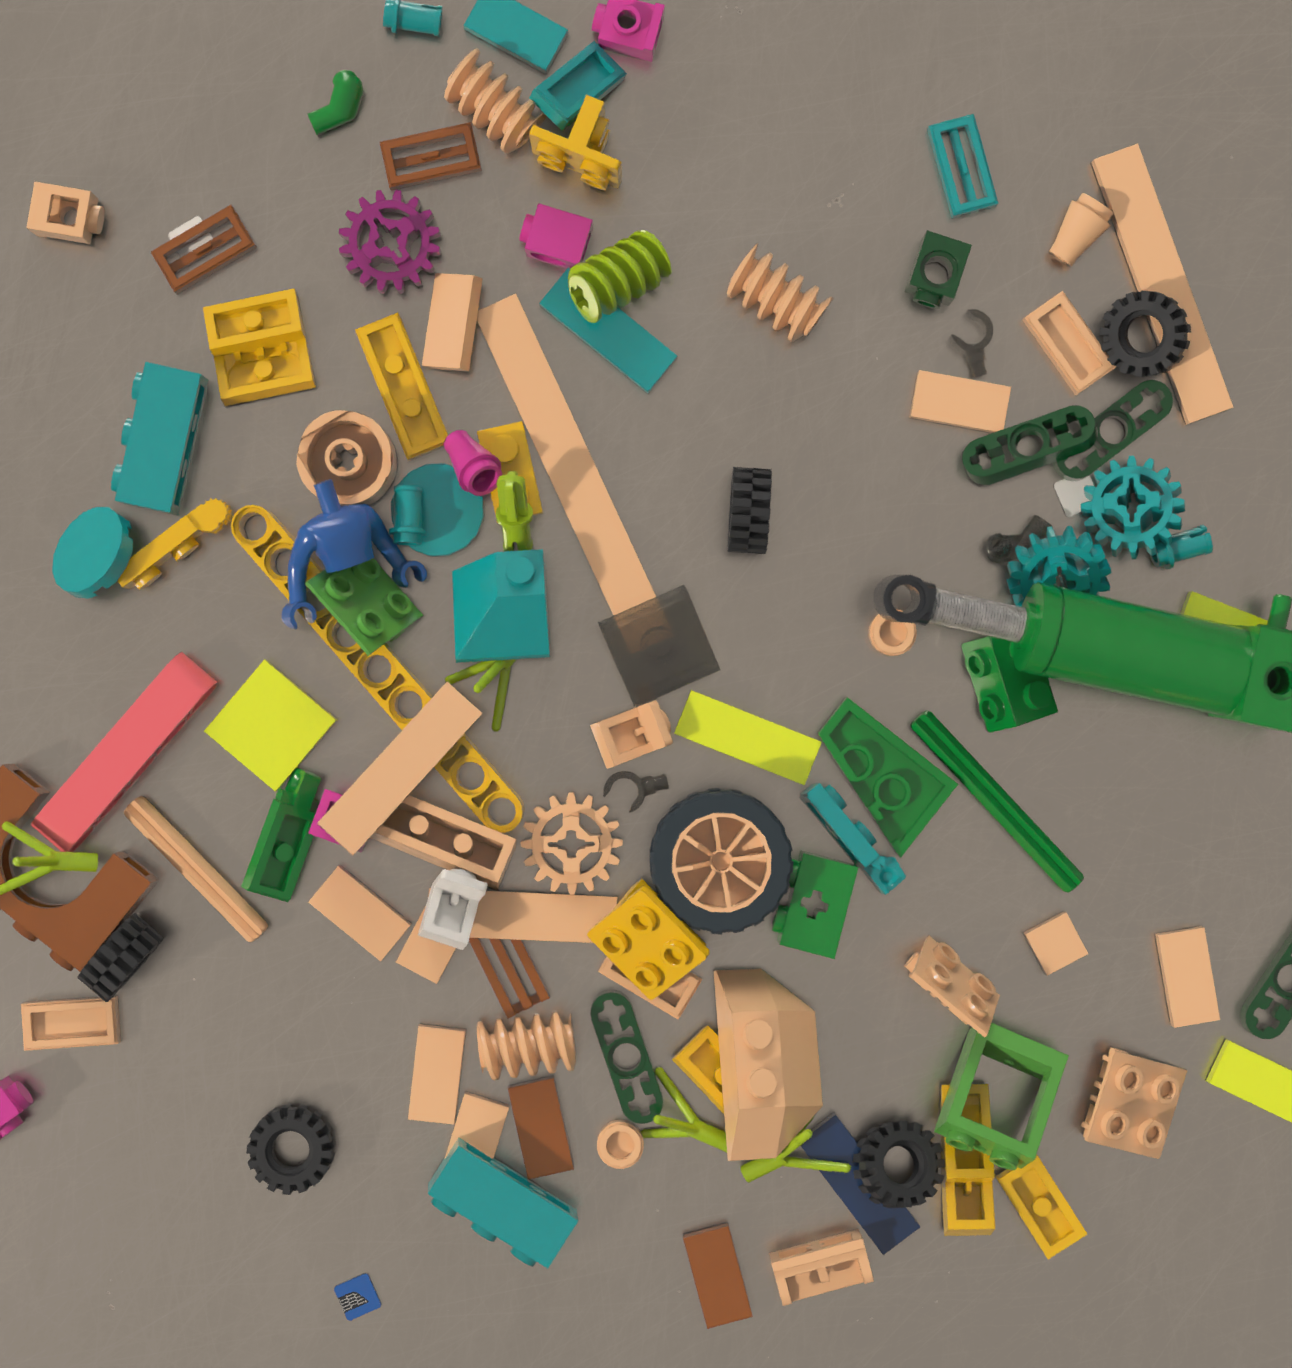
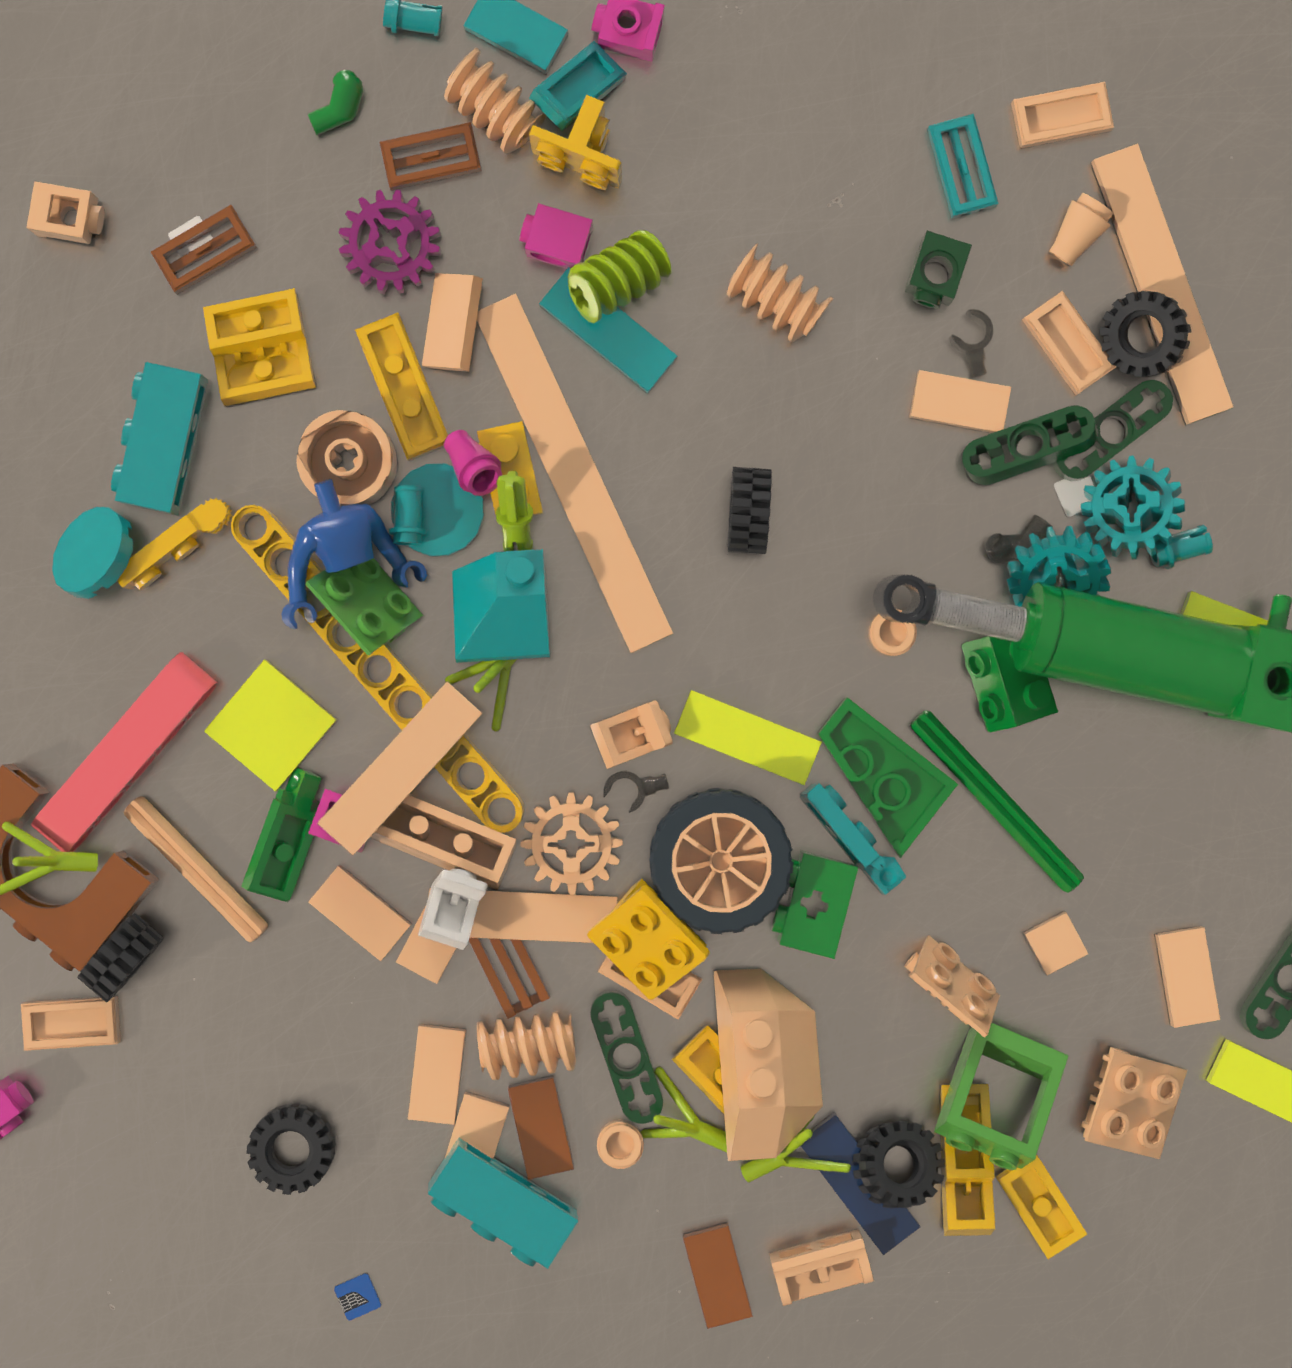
(659, 645): clear smoke tile -> none
(1062, 115): none -> light nougat tile

